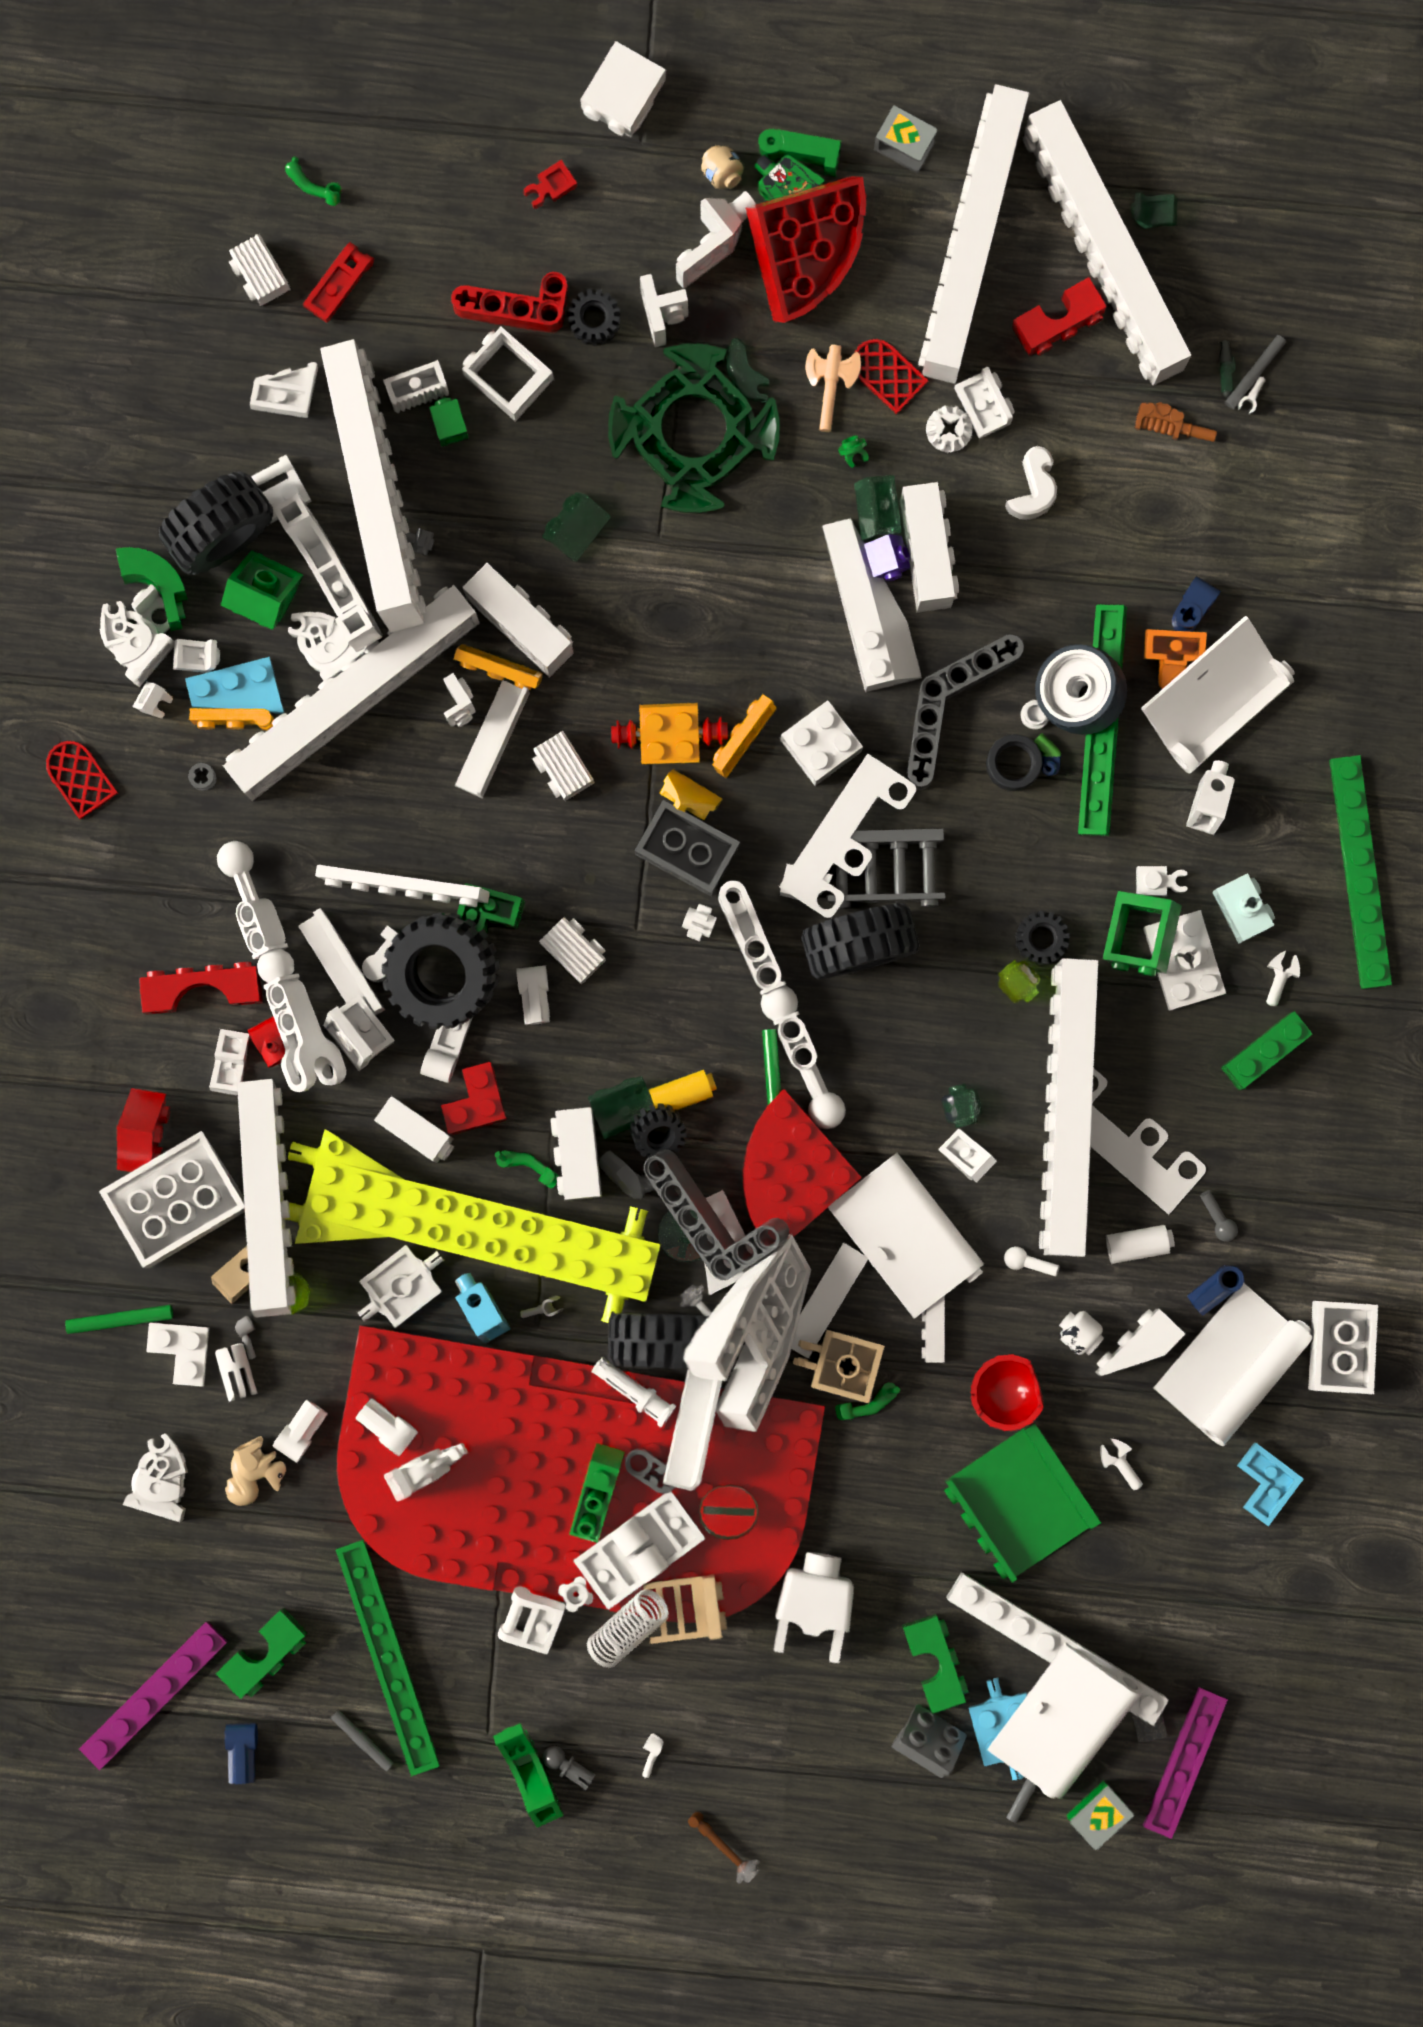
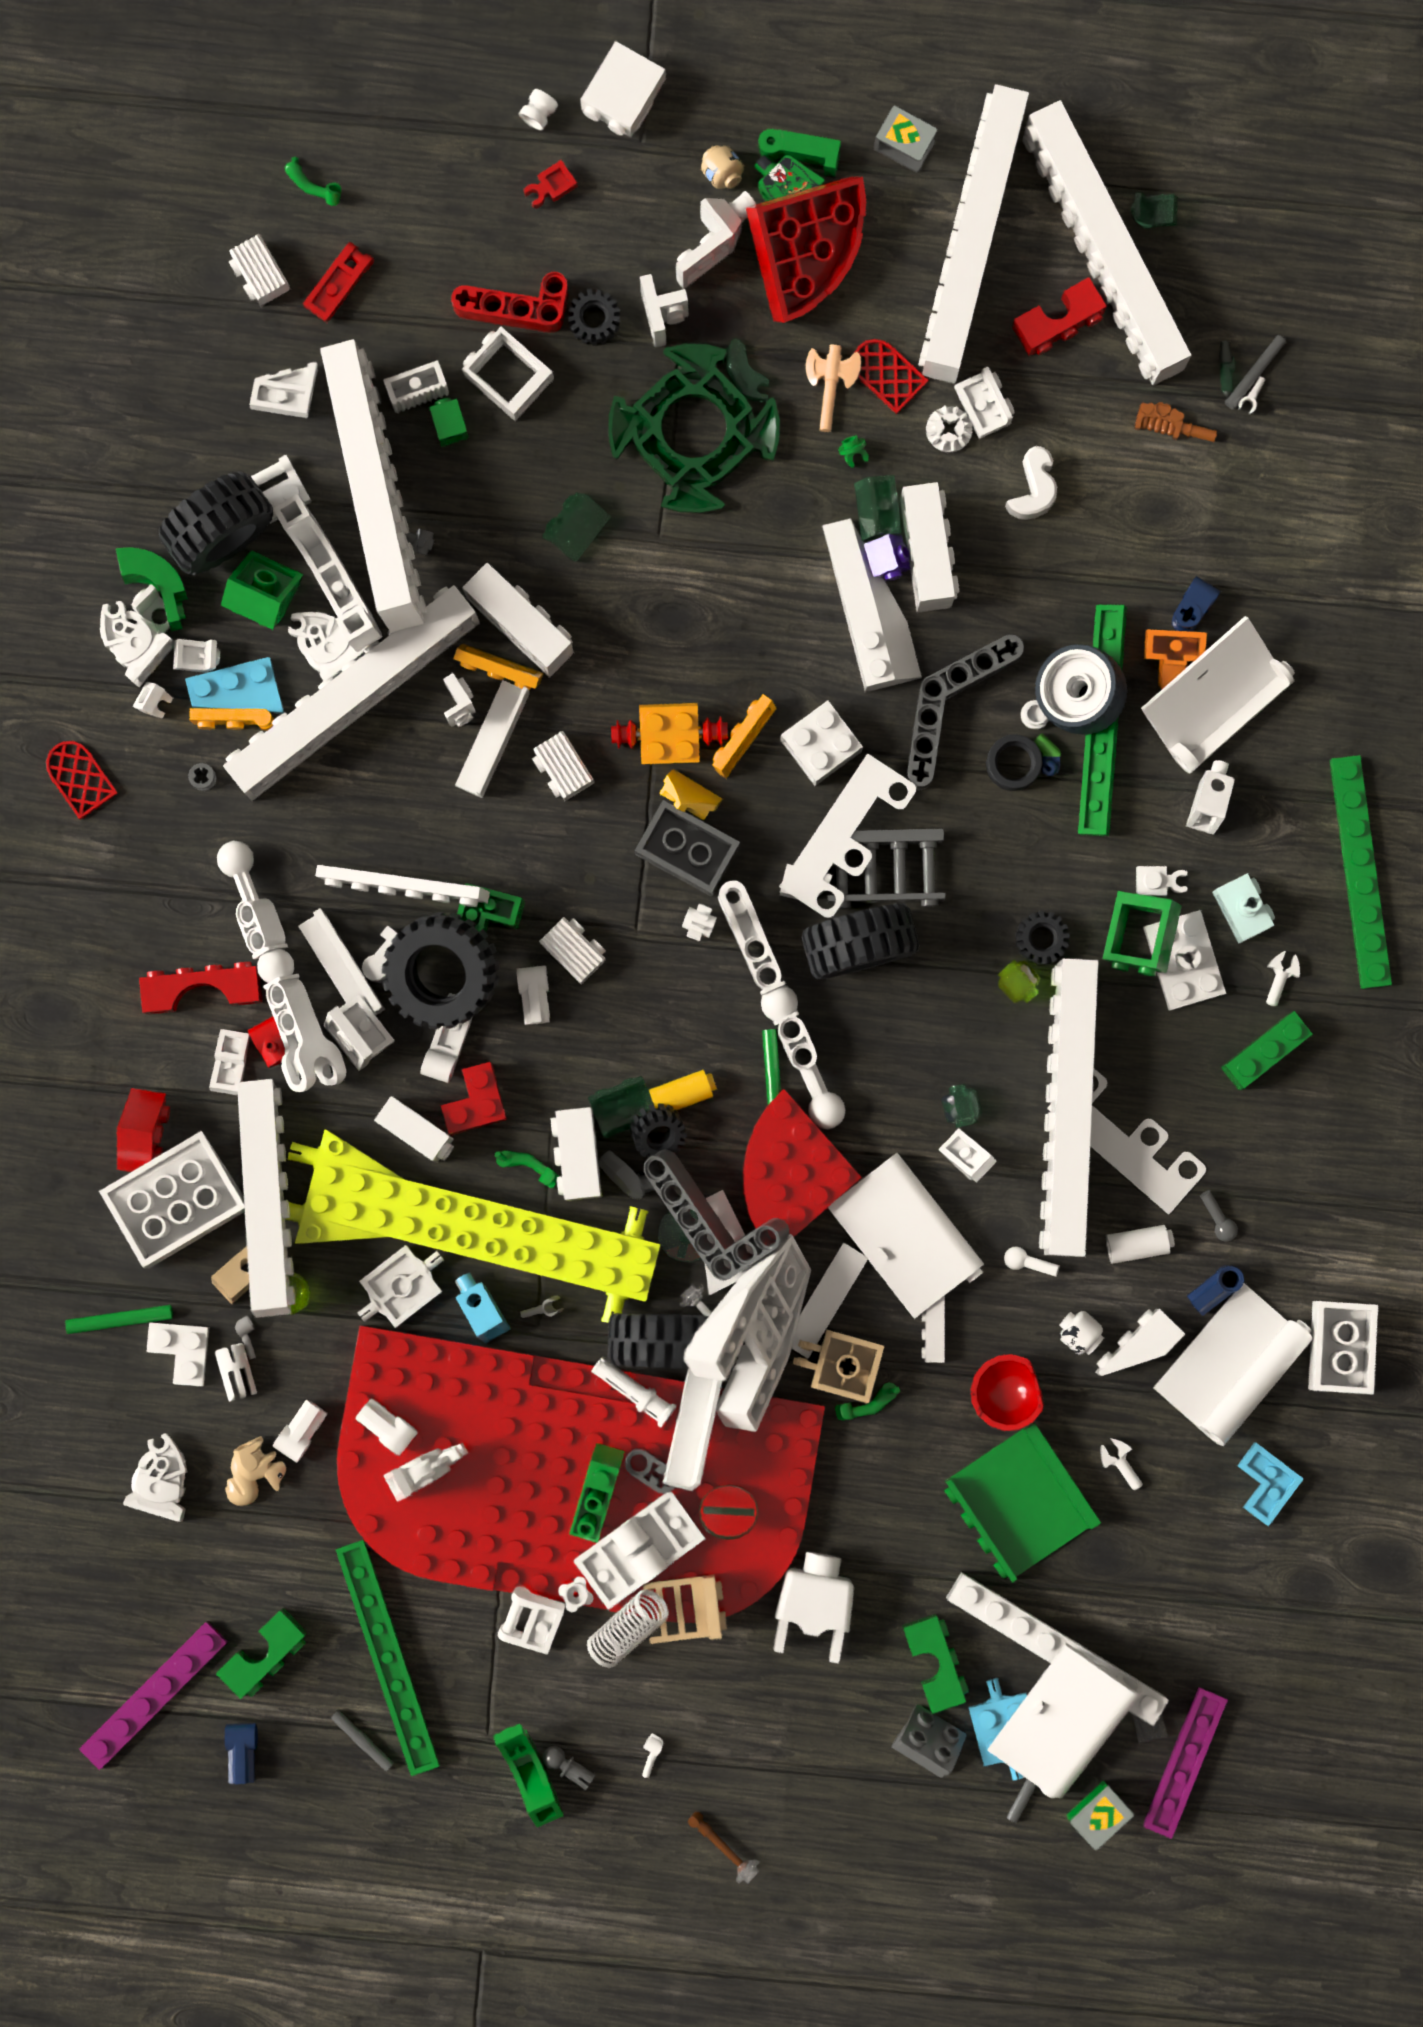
(538, 109): none -> white wheel

